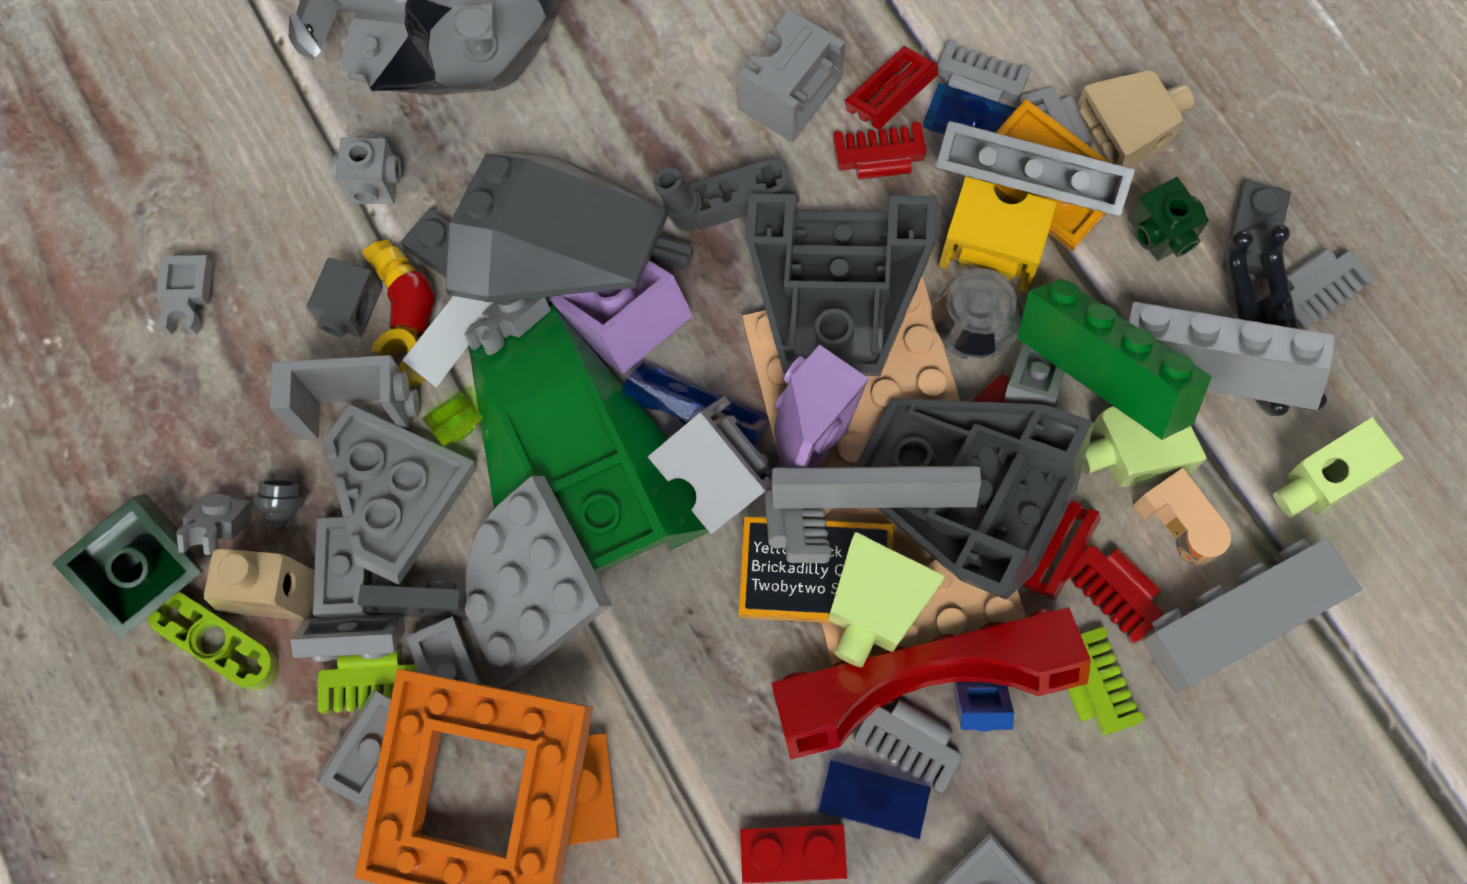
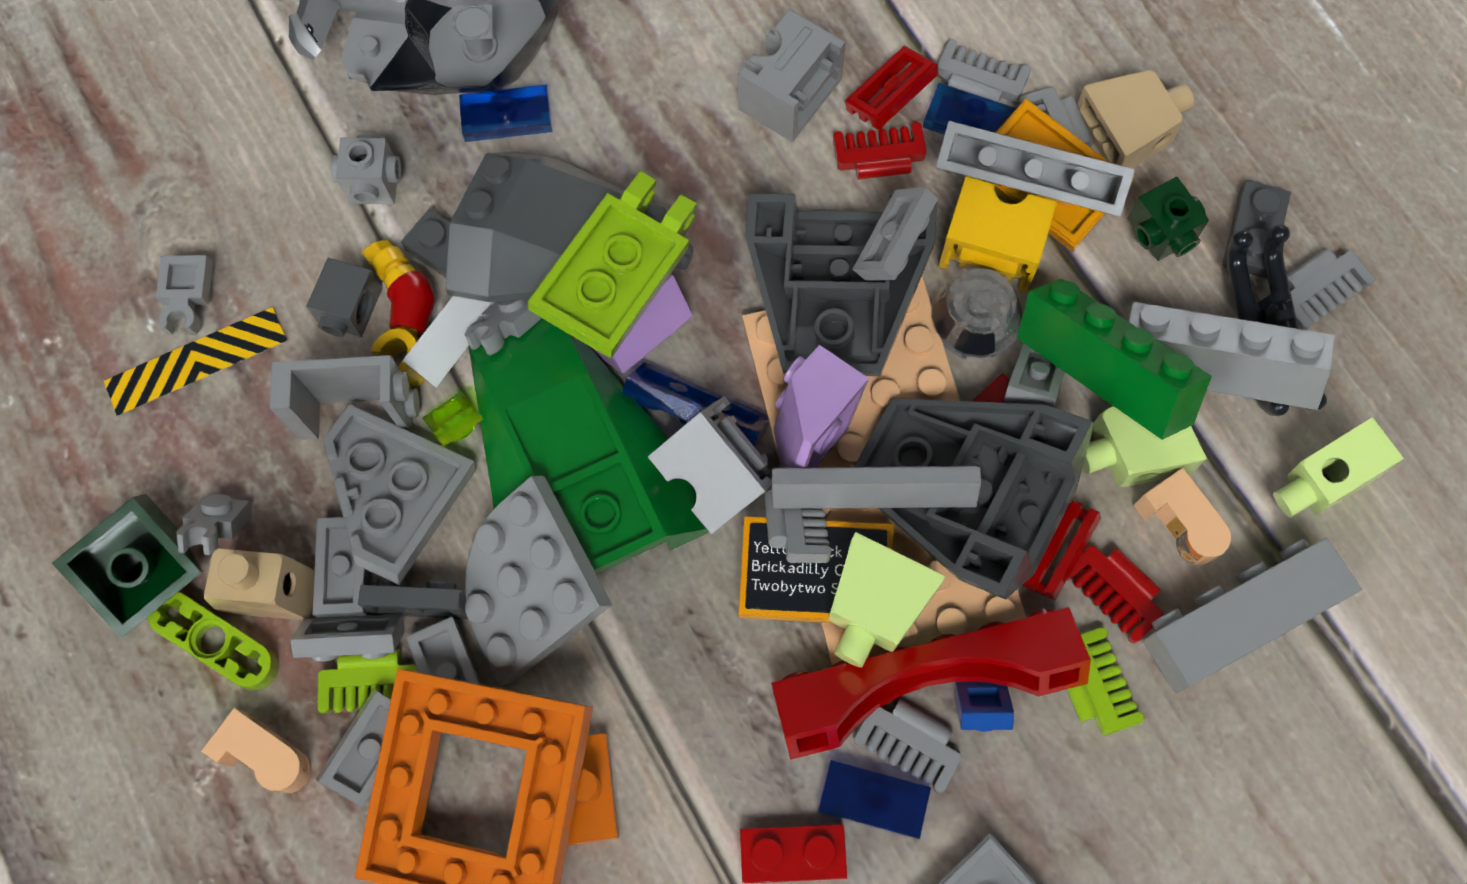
(194, 361): none -> sticker
(274, 760): none -> light nougat leg
(278, 501): dark grey plate -> none
(505, 113): none -> clear blue plate
(614, 267): none -> lime tile
(686, 202): dark grey beam -> none
(895, 234): none -> light grey plate

